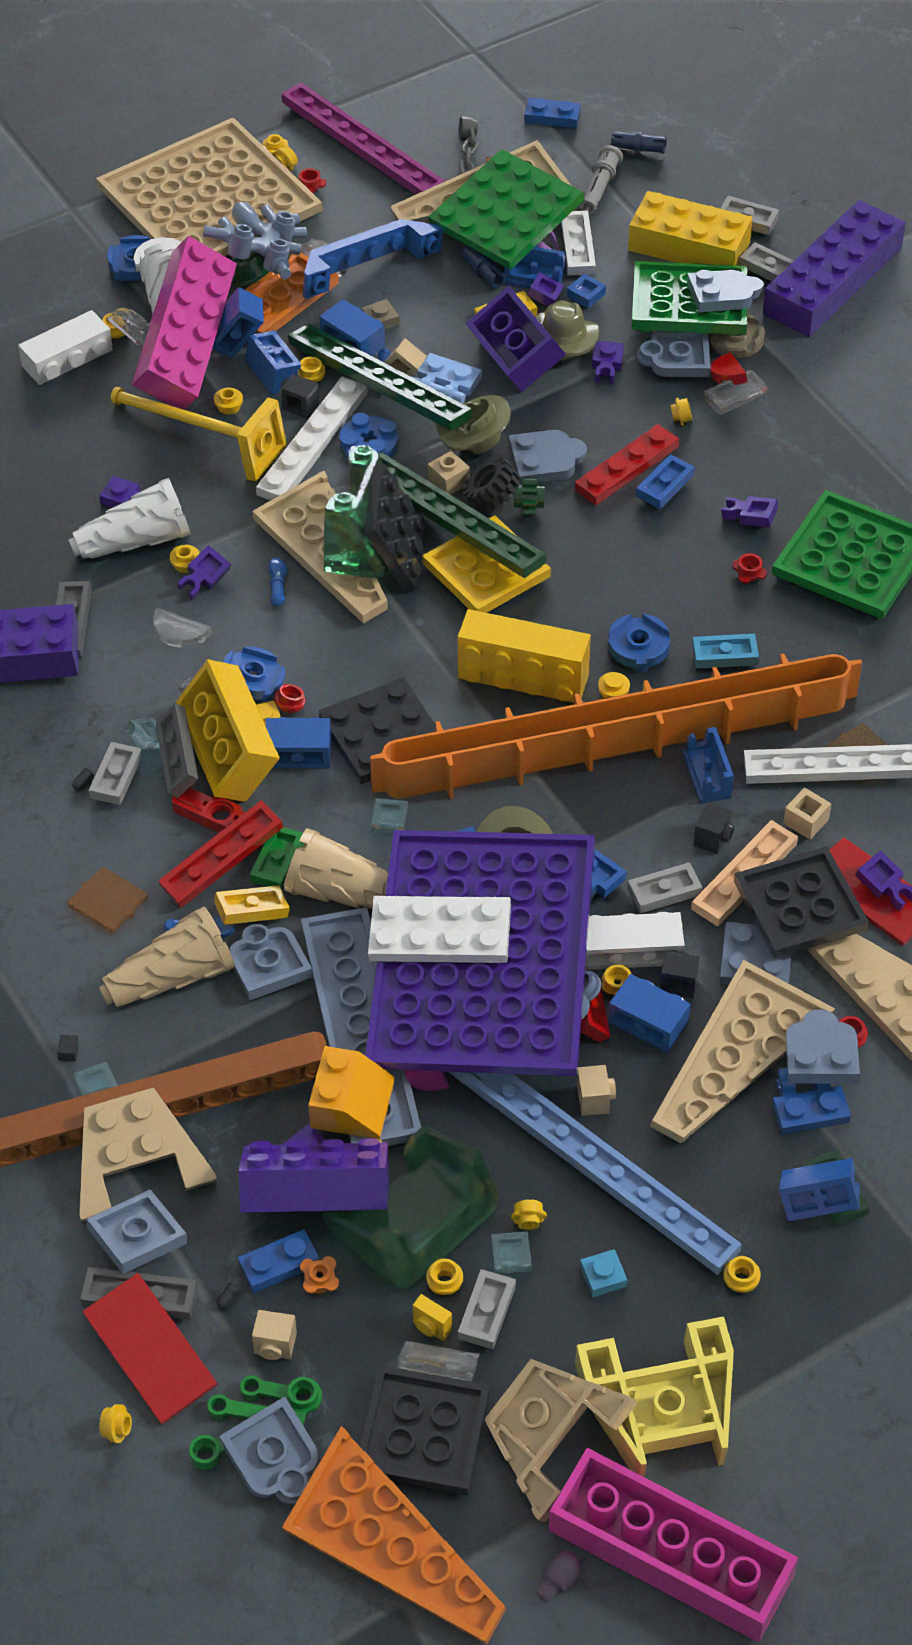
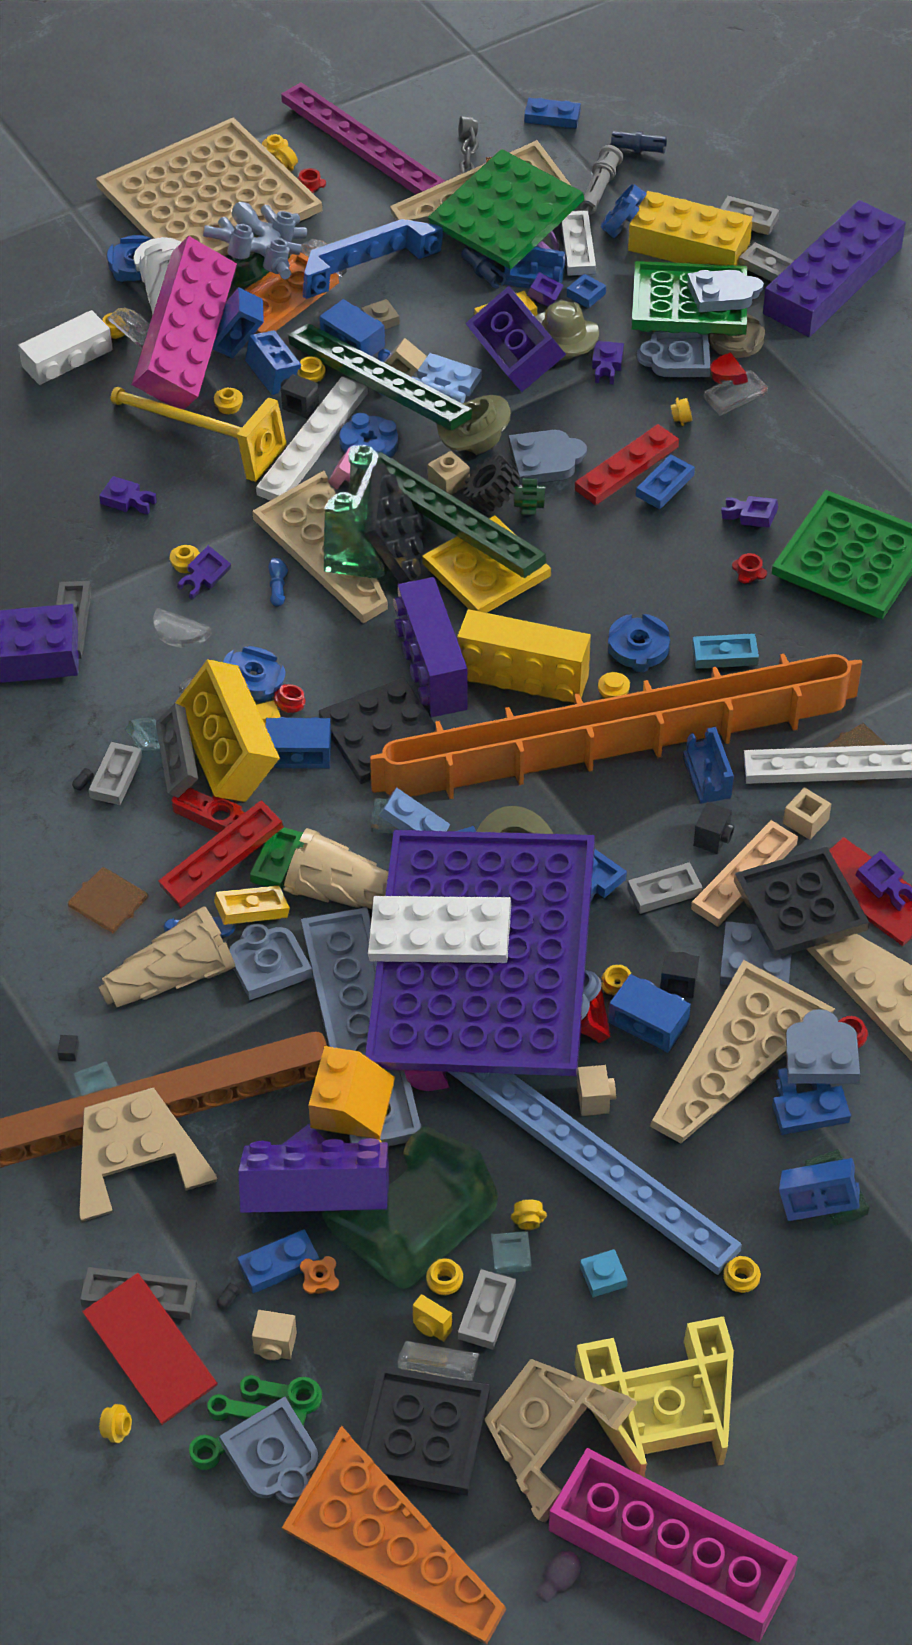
(136, 1231): sand blue plate -> none
(146, 519): white cone -> none
(341, 472): none -> bright pink plate
(410, 815): none -> medium blue plate
(431, 647): none -> dark purple brick
(625, 208): none -> blue plate
(633, 939): white brick -> none

